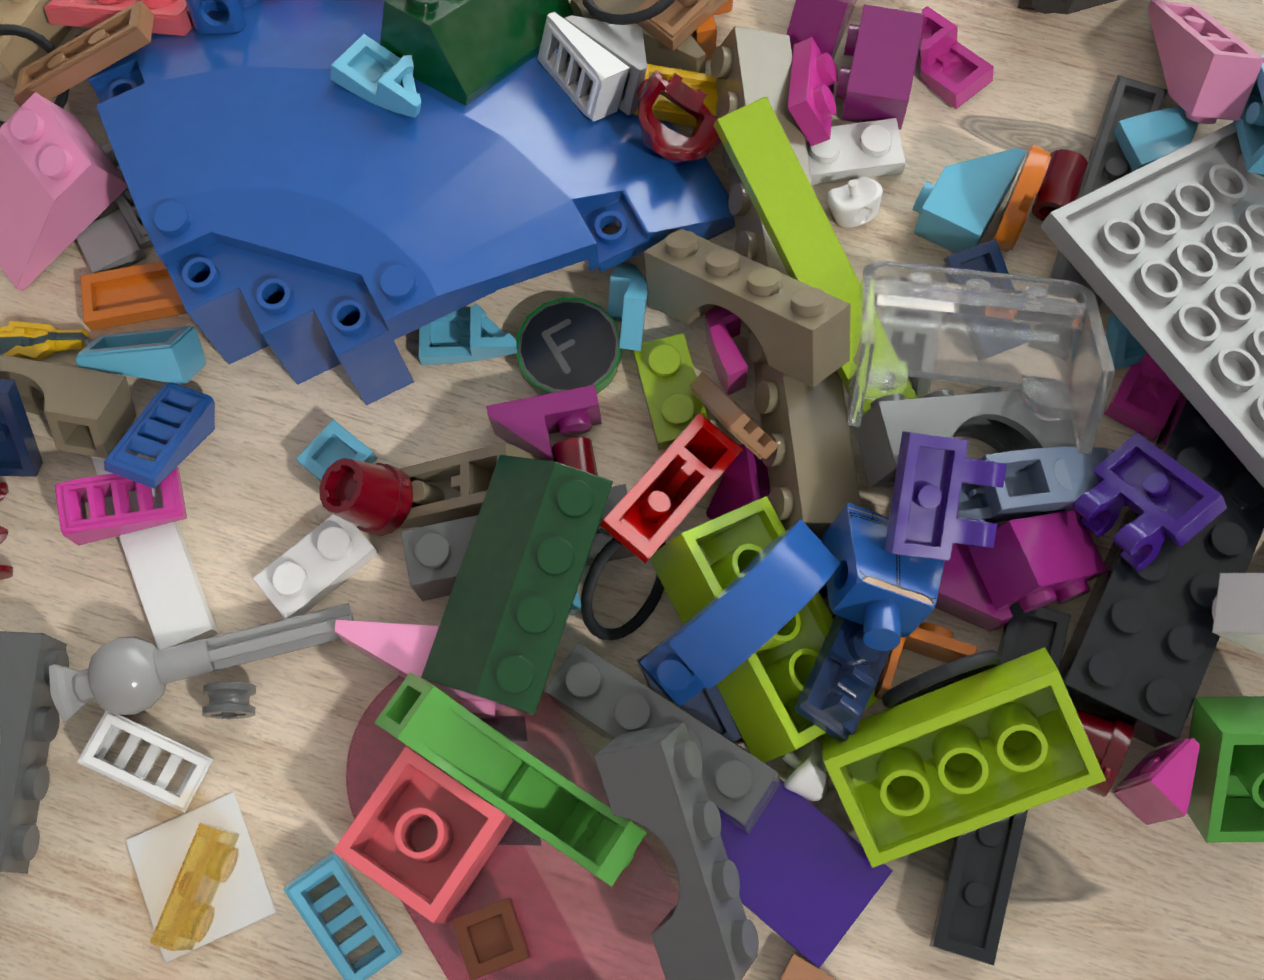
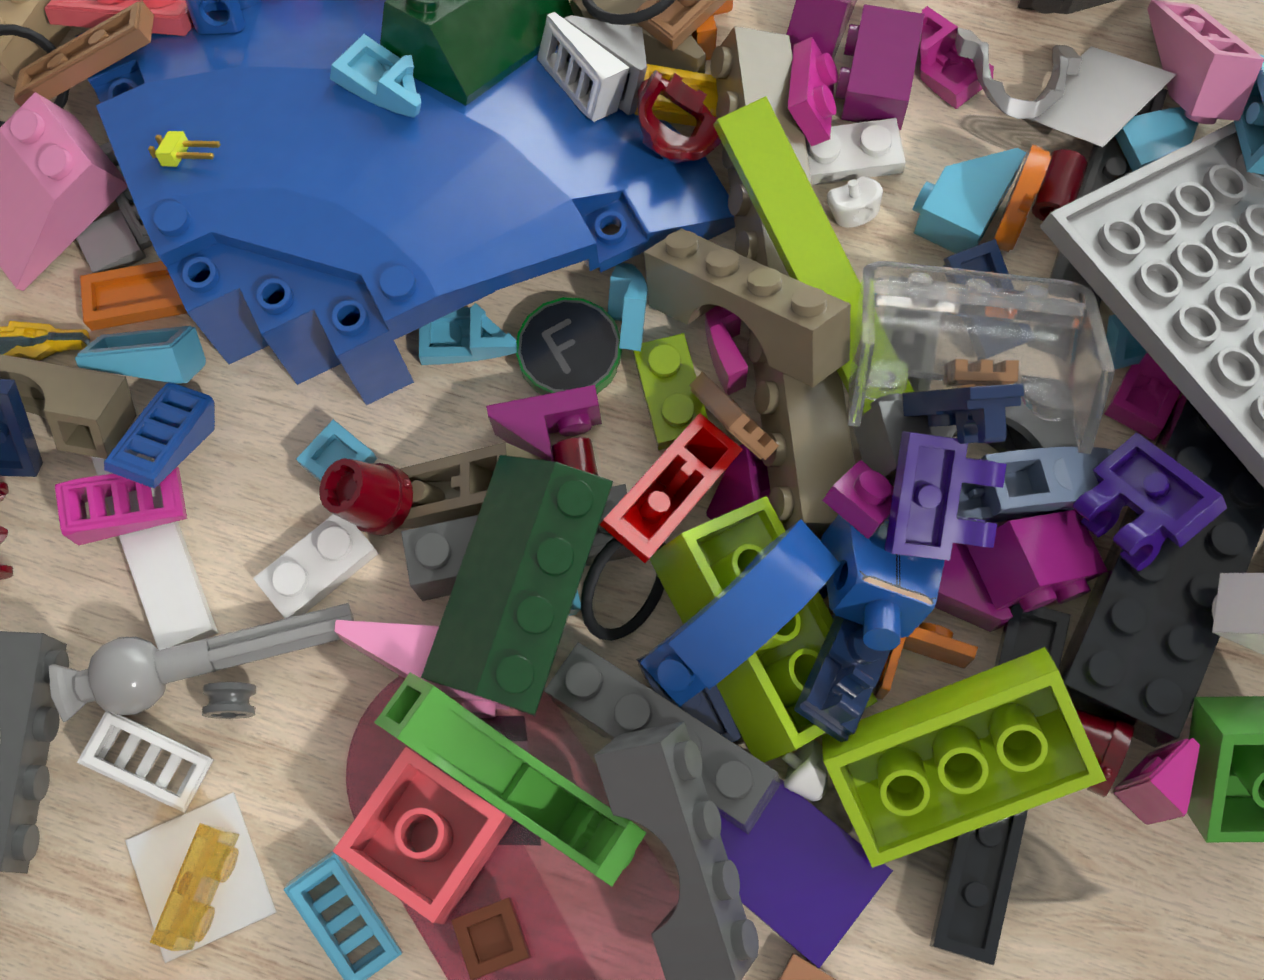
(174, 147): none -> piece
(861, 498): none -> magenta plate
(941, 677): black tyre -> none
(974, 410): none -> dark blue plate
(980, 373): none -> medium nougat tile
(1065, 63): none -> light grey helmet
(1103, 96): none -> white sticker

